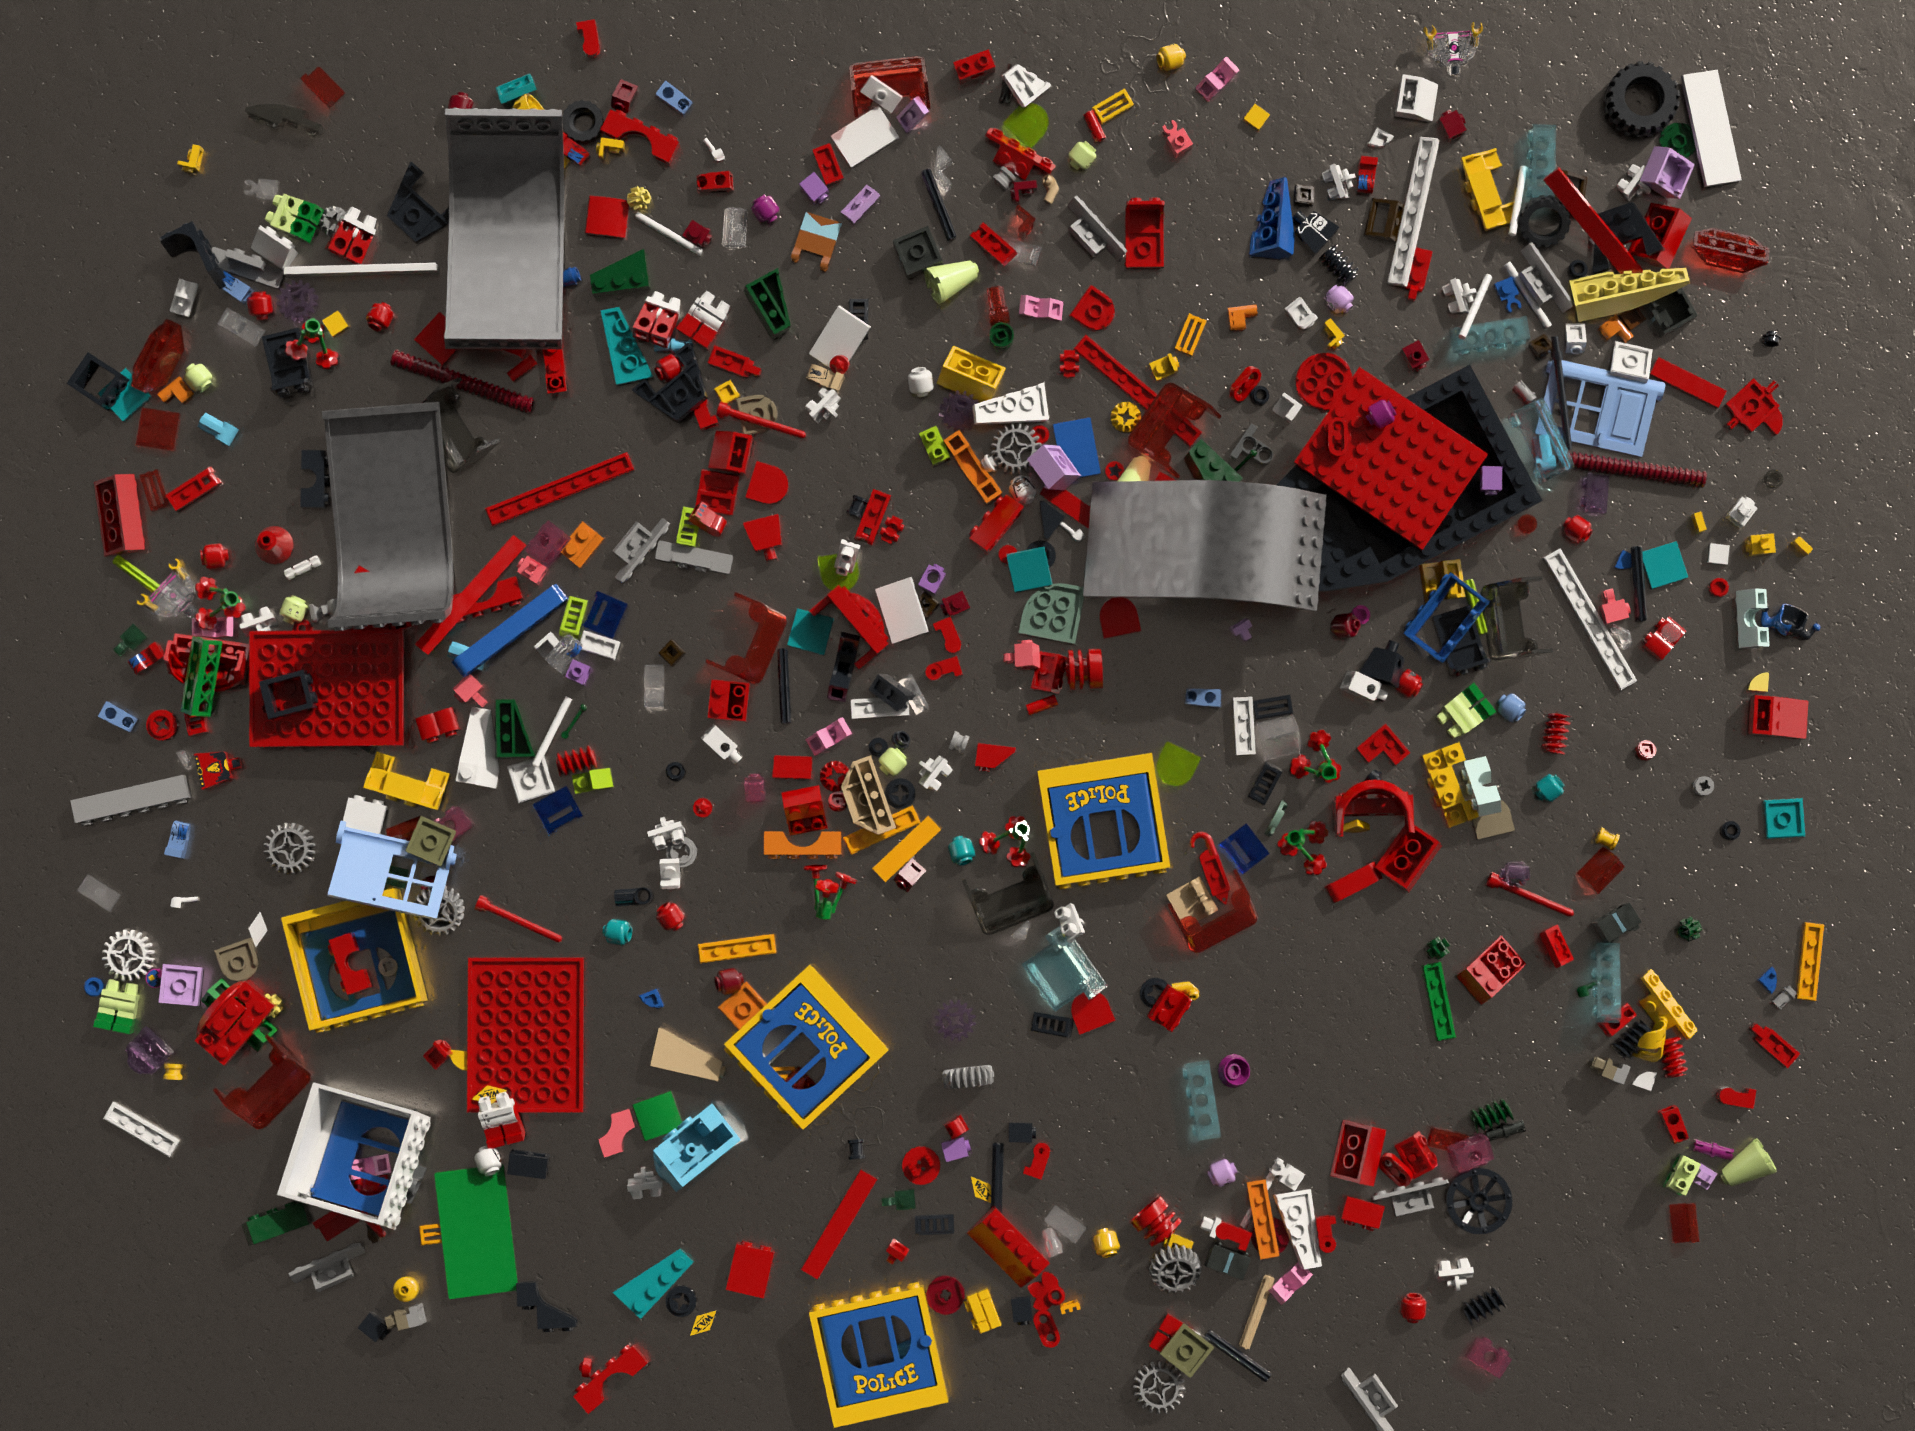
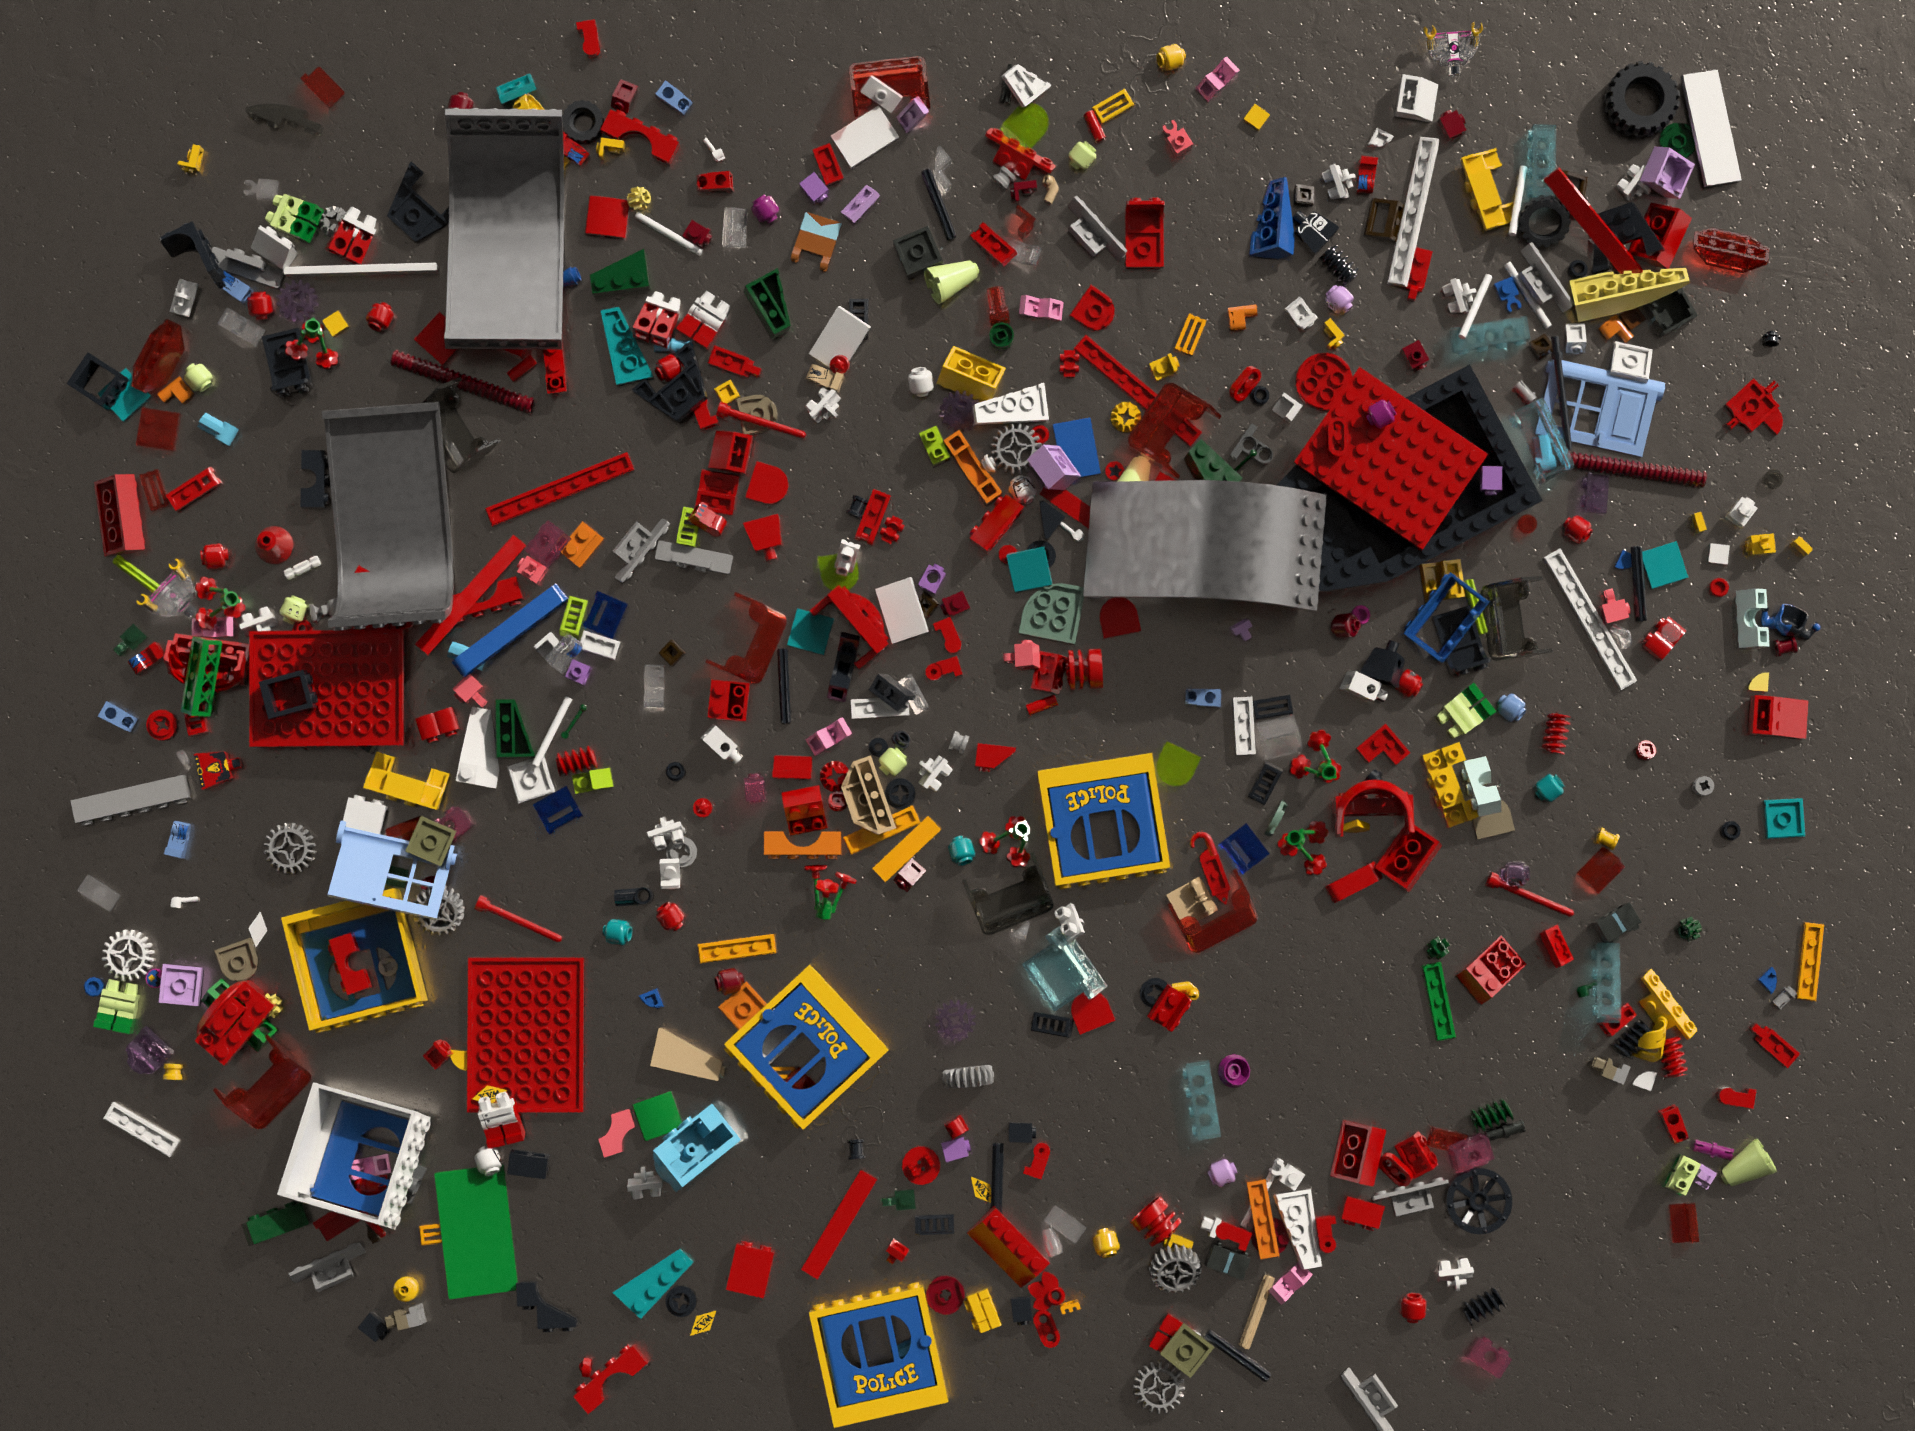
(974, 66): red brick -> none
(1688, 382): red tile -> none
(1785, 646): none -> dark red bush

